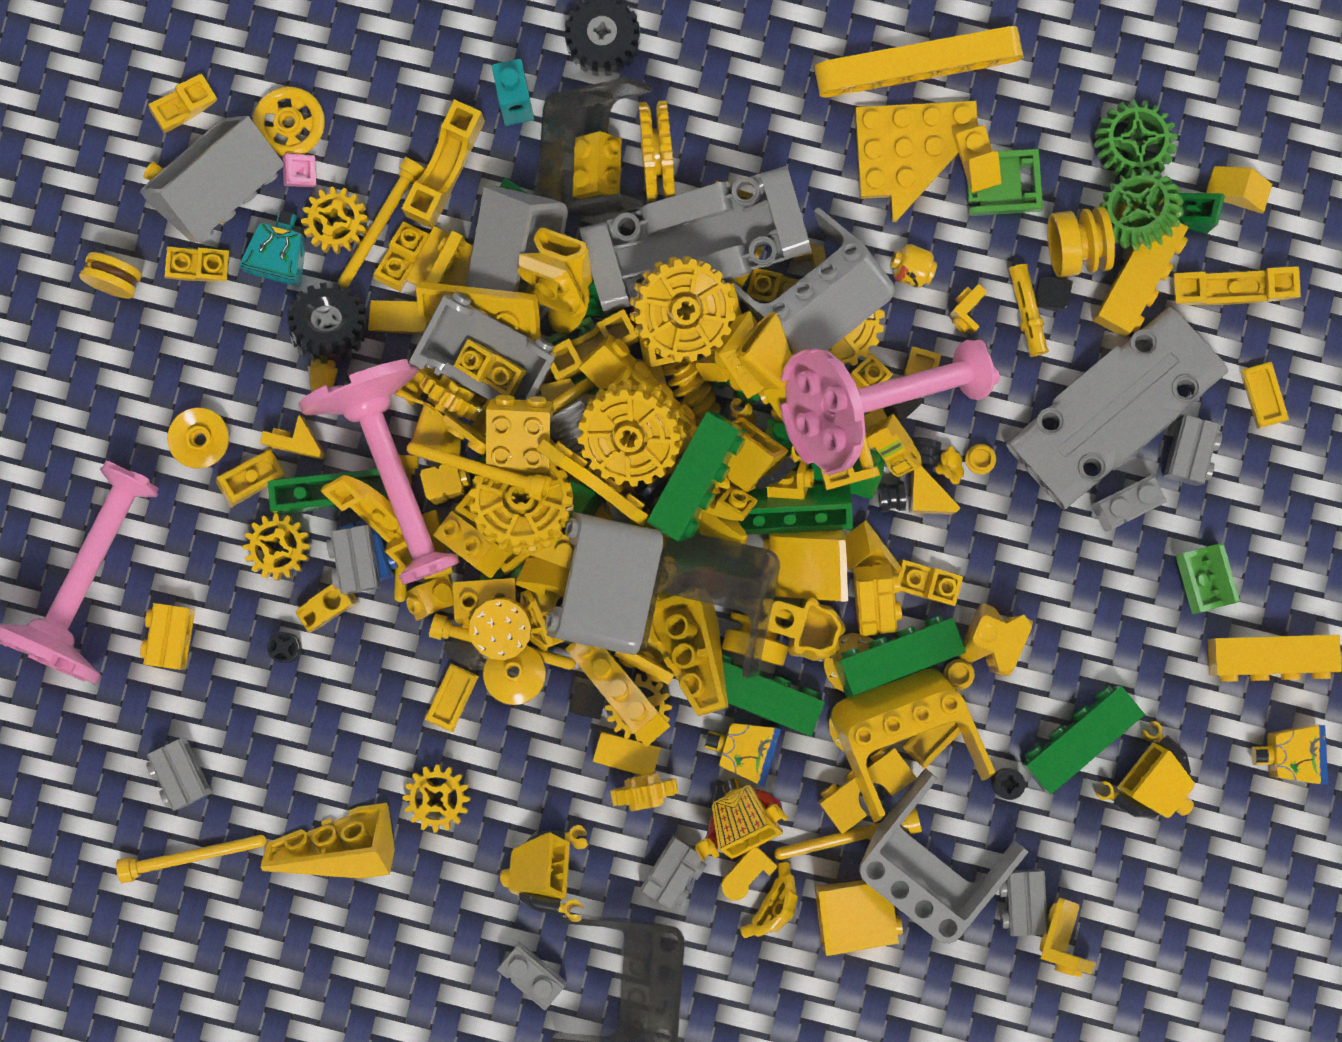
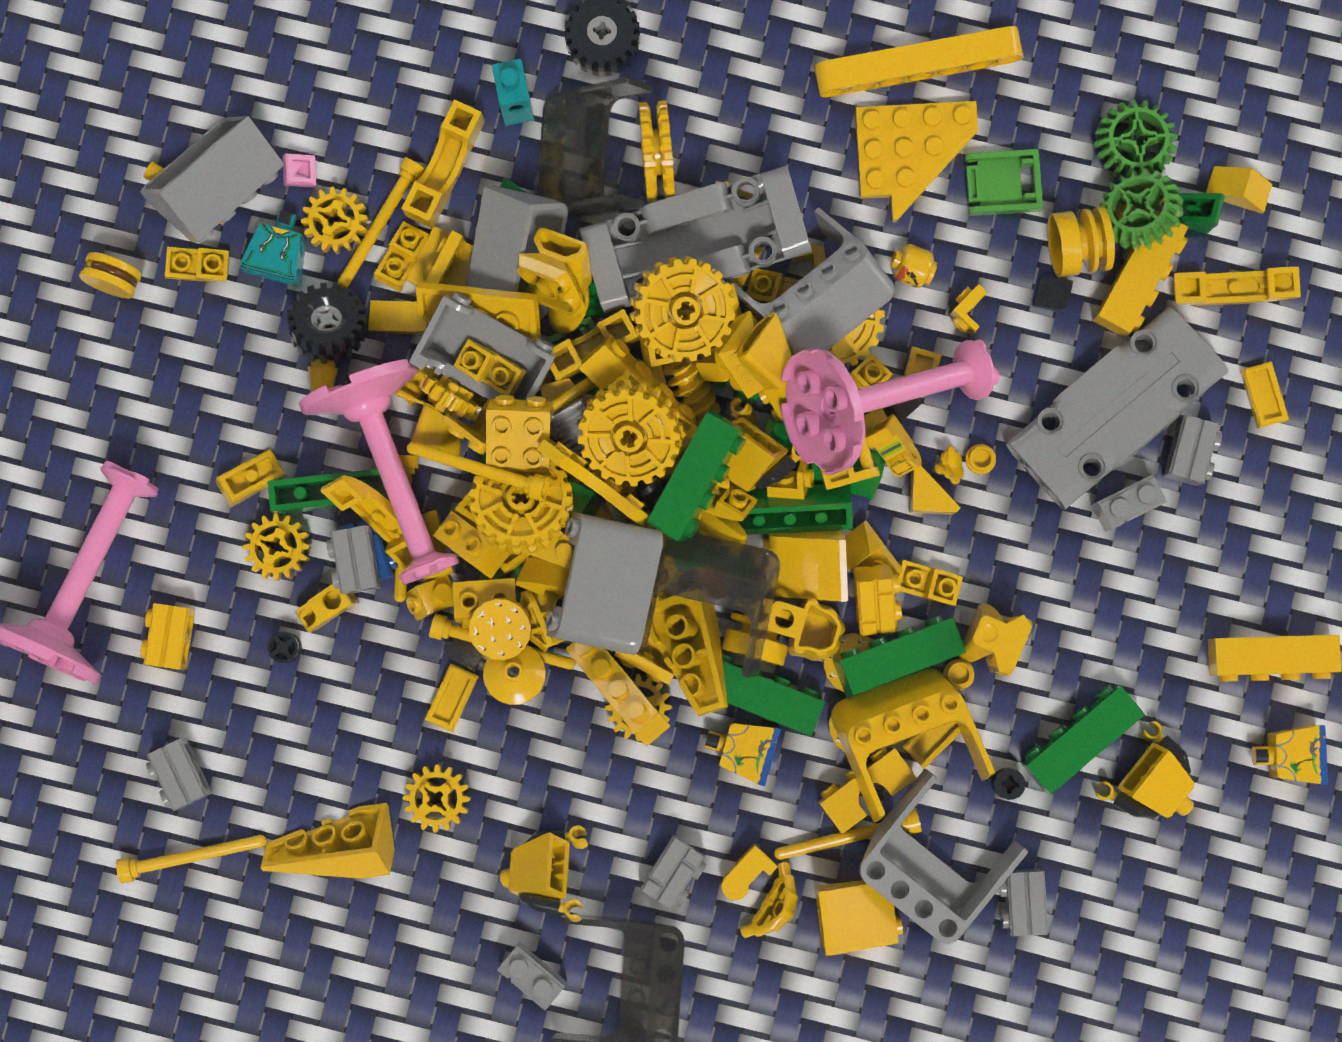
(183, 104): yellow slope -> none
(183, 437): yellow dish -> none
(299, 99): yellow plate -> none
(302, 443): yellow slope -> none
(445, 483): yellow brick -> none
(587, 701): black slope -> none
(596, 165): yellow bracket -> none
(626, 754): yellow slope -> none
(644, 792): yellow gear -> none
(741, 821): torso -> none
(892, 496): black wheel -> none
(927, 449): black wheel -> none
(978, 158): yellow slope -> none
(1028, 309): yellow pin -> none
(1055, 943): yellow bracket -> none
(1207, 578): bright green bracket -> none

